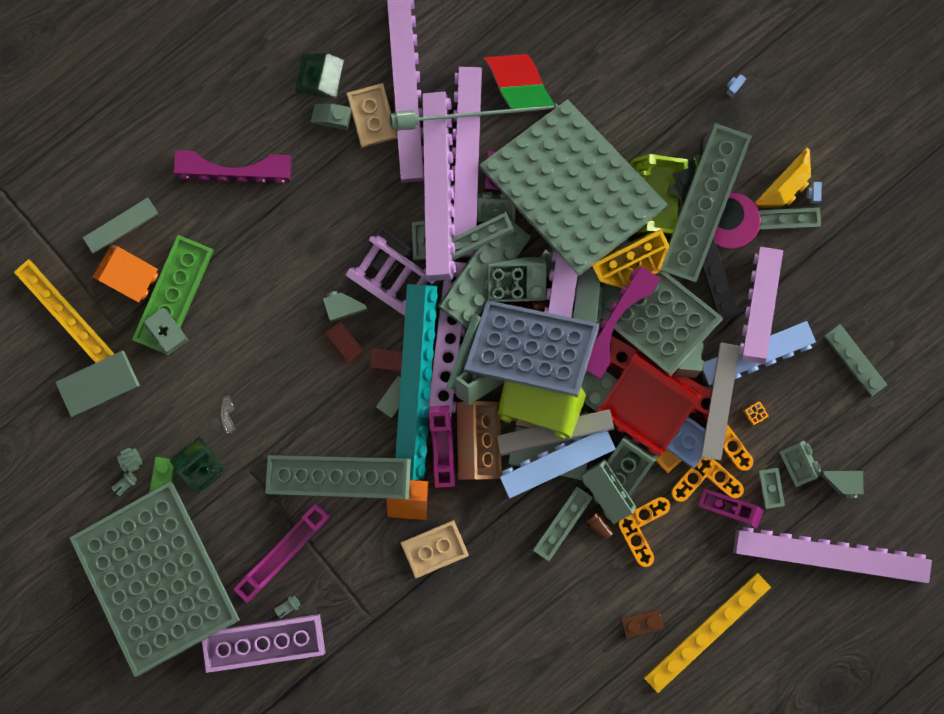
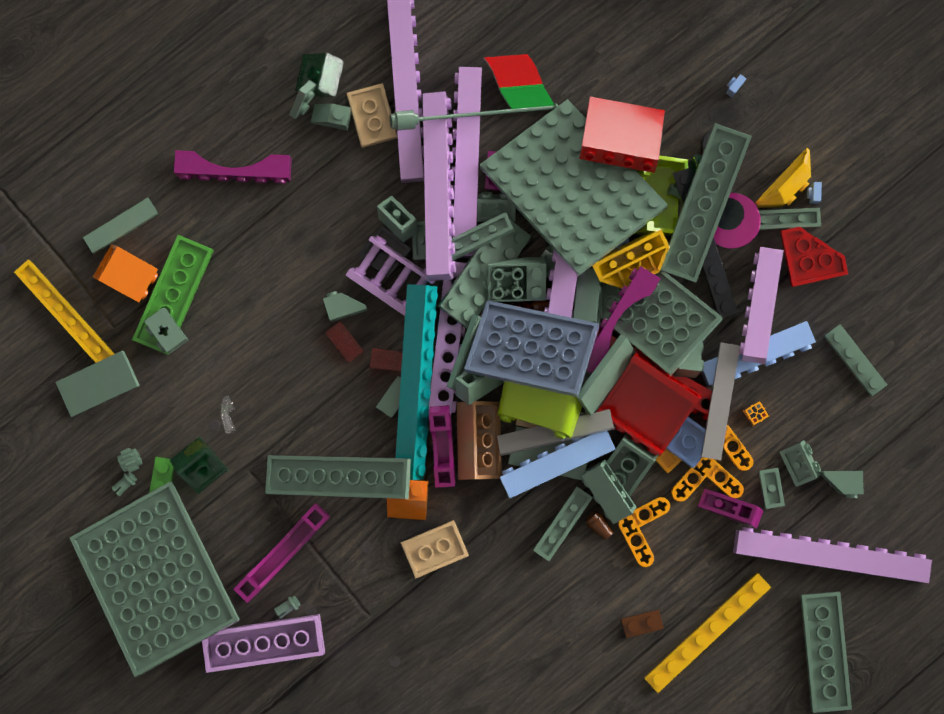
(303, 98): none -> sand green plate
(397, 219): none -> sand green brick
(606, 374): none -> sand green tile
(622, 134): none -> panel
(810, 258): none -> red plate
(825, 652): none -> sand green plate

